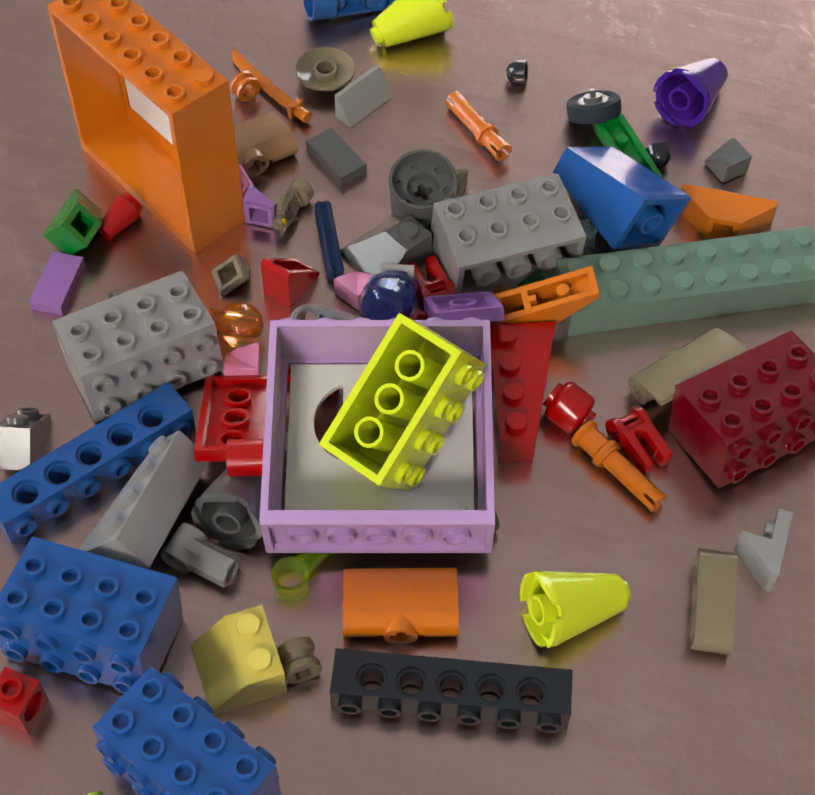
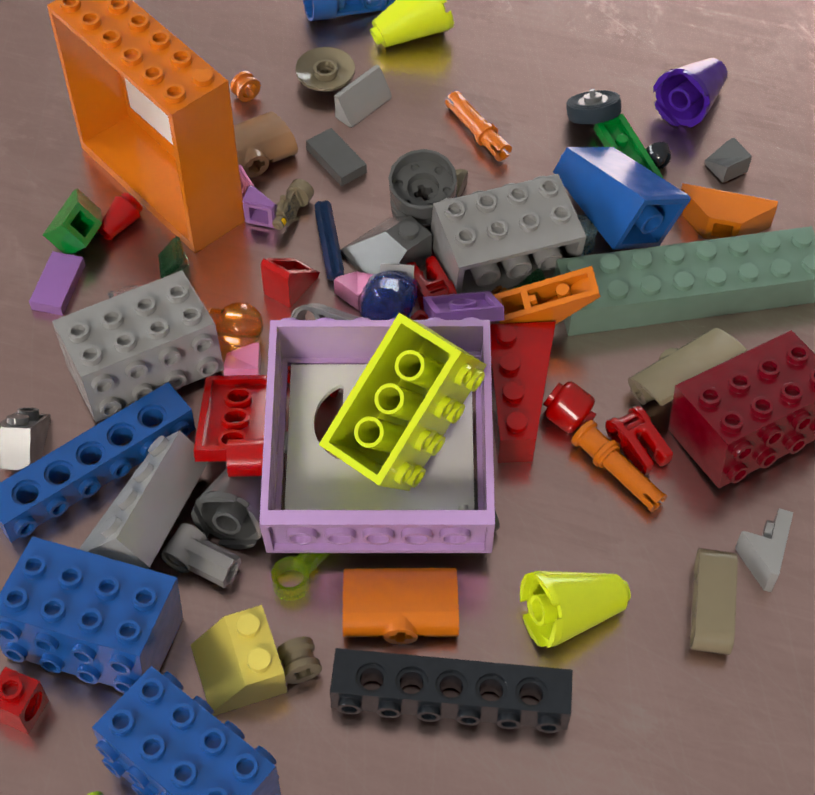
(172, 258): none -> clear green slope
(231, 274): dark tan slope -> none
(293, 107): orange sword -> none
(518, 72): black hinge -> none

